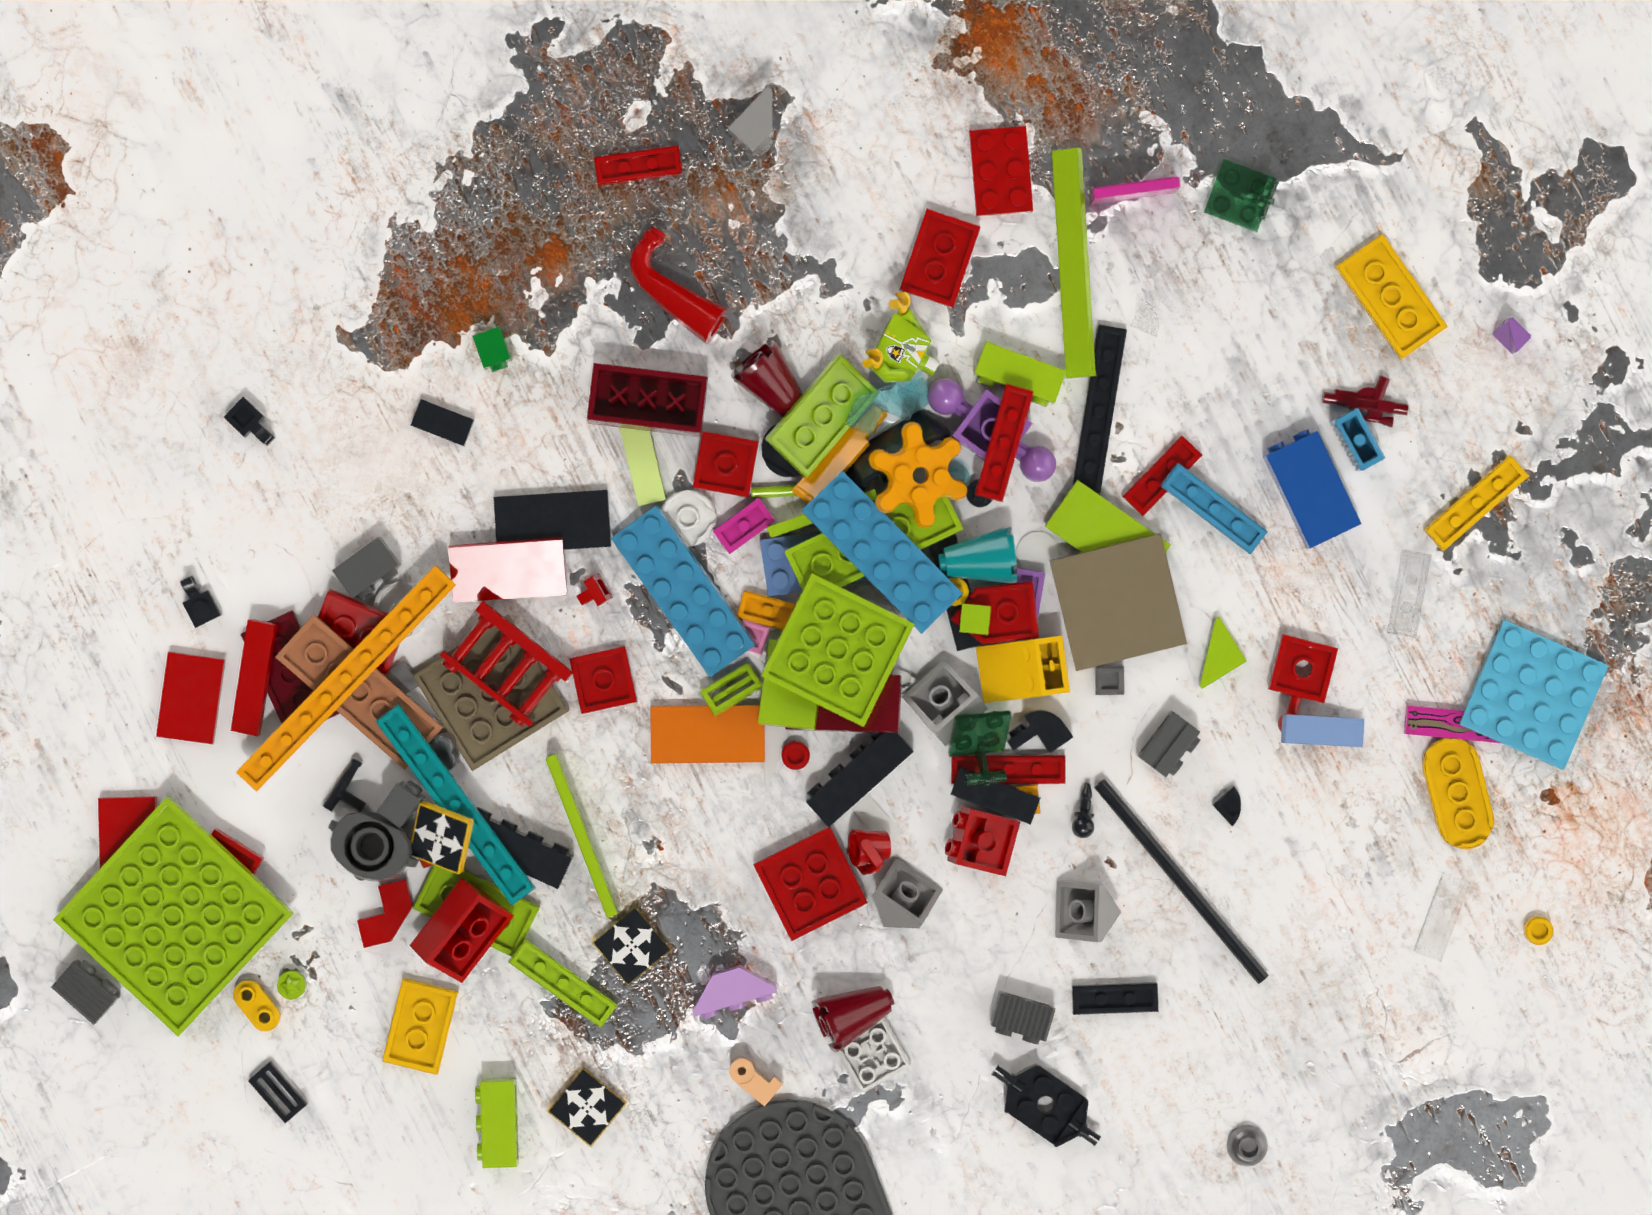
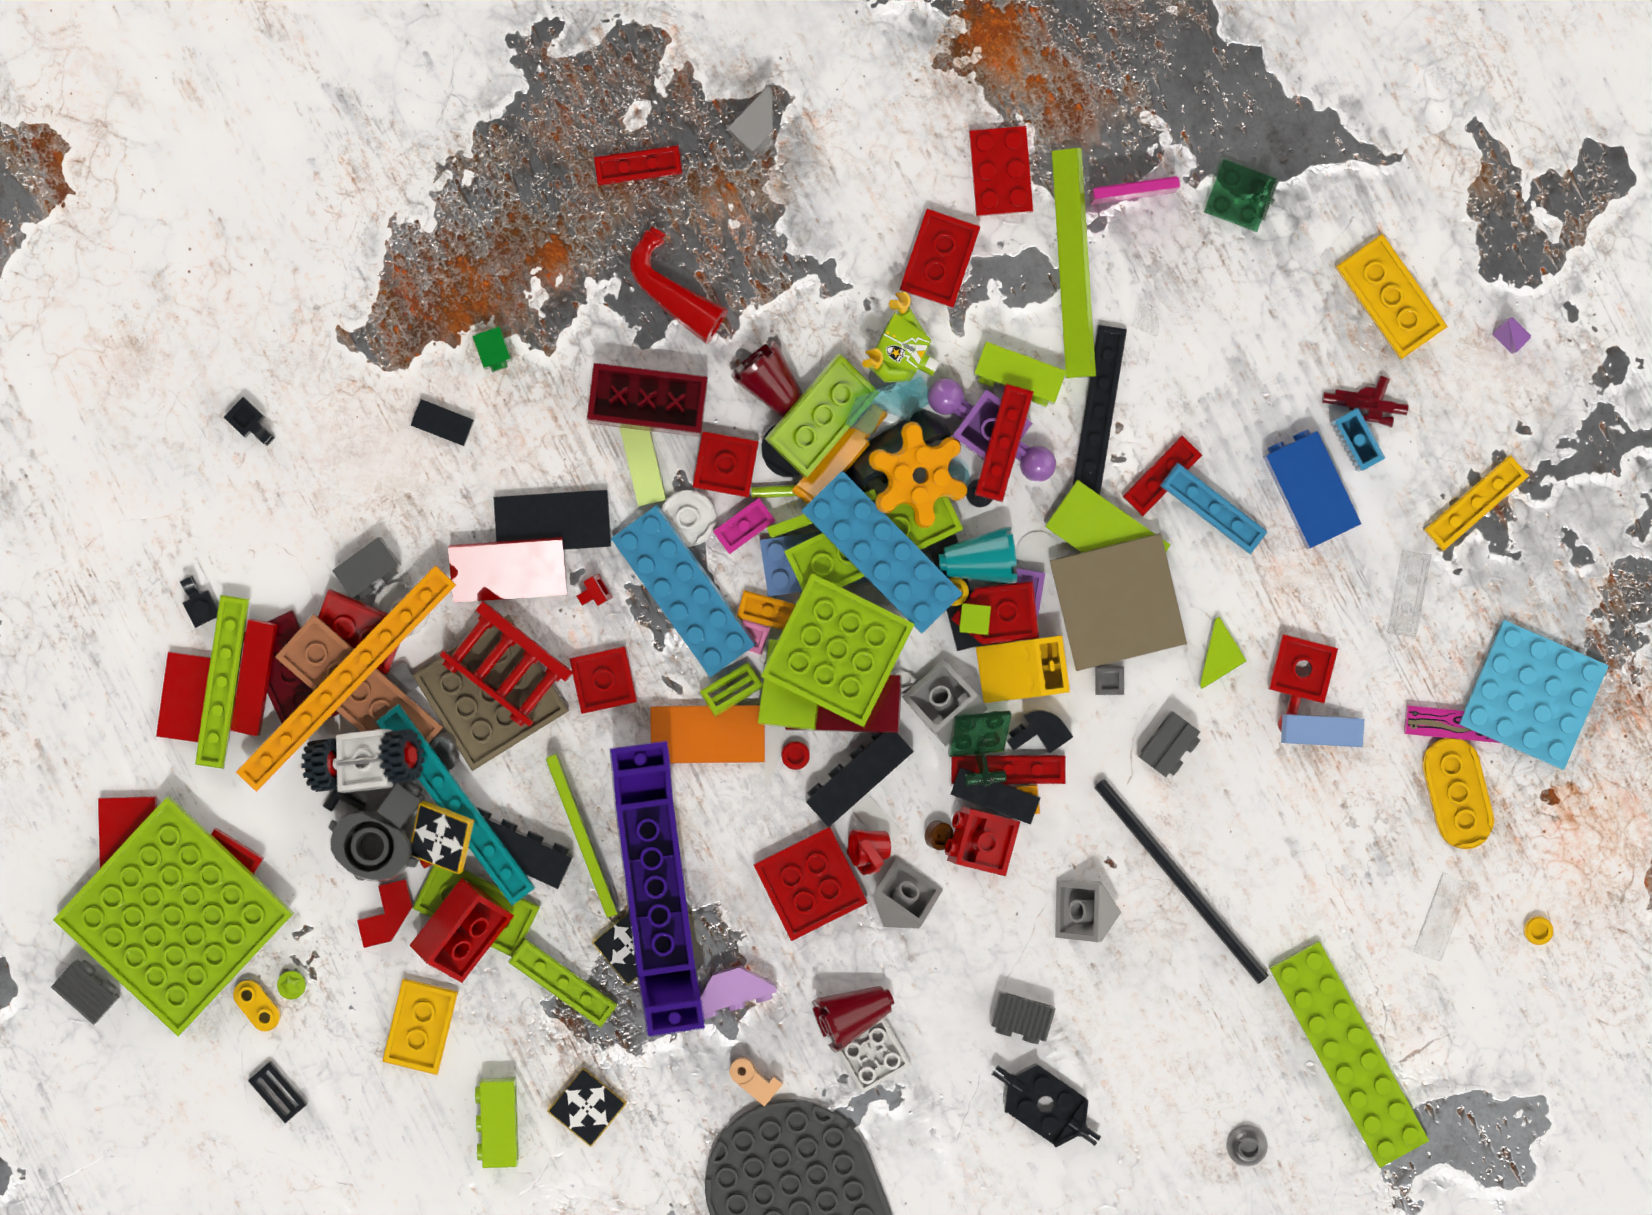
(222, 681): none -> lime tile
(363, 760): none -> plate
(655, 888): none -> dark purple slope
(938, 834): none -> reddish brown tile
(1083, 824): black bar -> none
(1115, 998): black tile -> none
(1229, 805): black tile -> none
(1349, 1054): none -> lime plate

